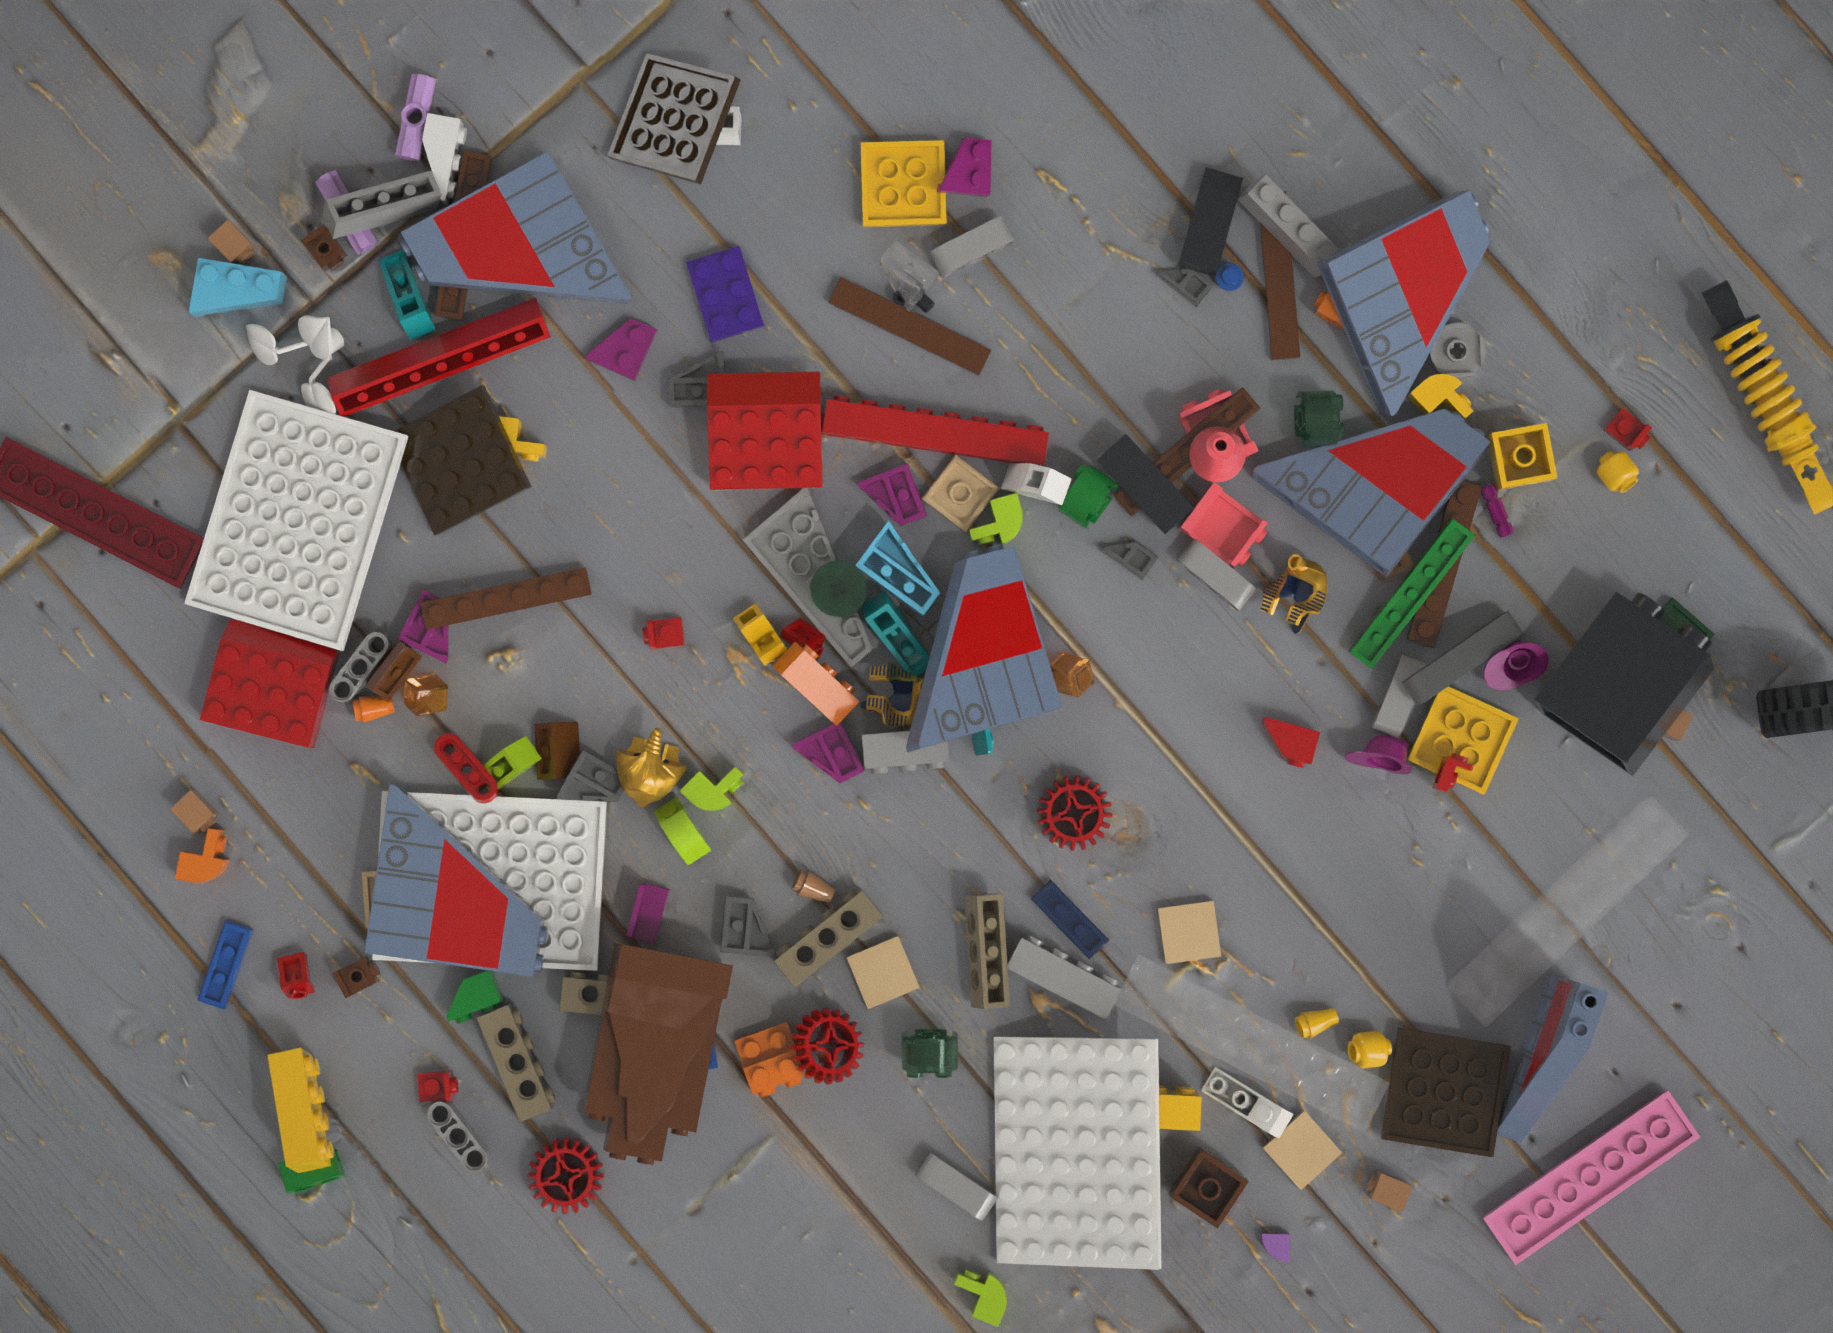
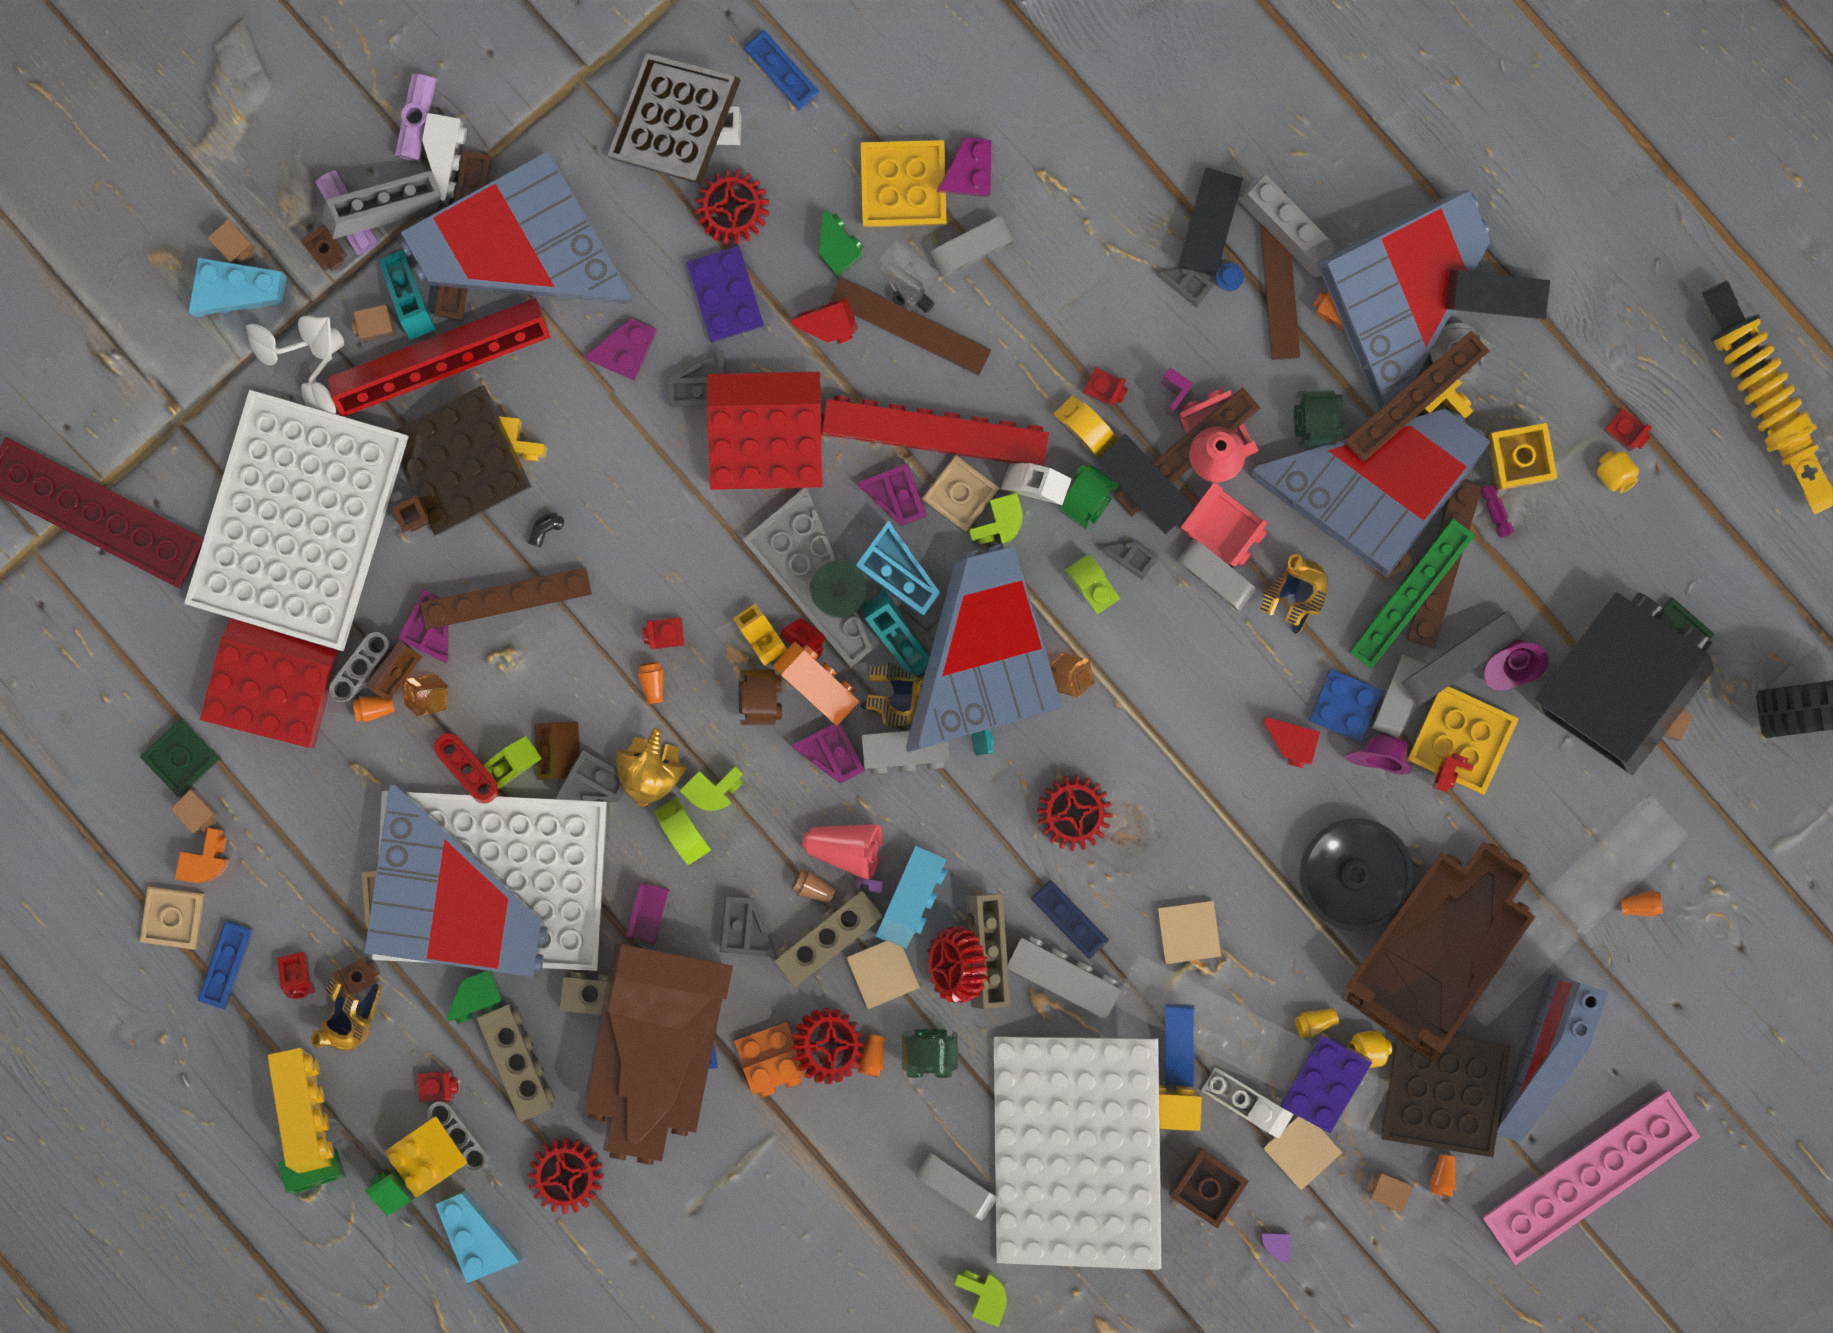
(172, 917): none -> tan tile
(180, 757): none -> dark green tile
(349, 1022): none -> pearl gold piece
(373, 323): none -> medium nougat brick
(389, 1191): none -> green slope
(411, 514): none -> reddish brown brick
(425, 1157): none -> yellow brick
(474, 1237): none -> medium azure wedge
(543, 525): none -> black arm
(651, 679): none -> orange cone
(719, 208): none -> red gear
(759, 697): none -> reddish brown brick
(781, 70): none -> blue tile
(828, 321): none -> red slope
(836, 247): none -> green slope
(846, 847): none -> coral cone
(871, 885): none -> medium lavender tile
(873, 1060): none -> orange cone
(912, 897): none -> medium azure wedge
(957, 964): none -> red gear
(1086, 426): none -> yellow brick
(1092, 583): none -> lime brick
(1105, 387): none -> red bracket
(1177, 384): none -> magenta panel
(1179, 1044): none -> blue tile
(1326, 1083): none -> dark purple plate
(1345, 705): none -> blue plate
(1356, 874): none -> black dish
(1416, 396): none -> reddish brown plate
(1443, 949): none -> reddish brown panel
(1443, 1178): none -> orange cone
(1497, 294): none -> black piece
(1643, 904): none -> orange cone

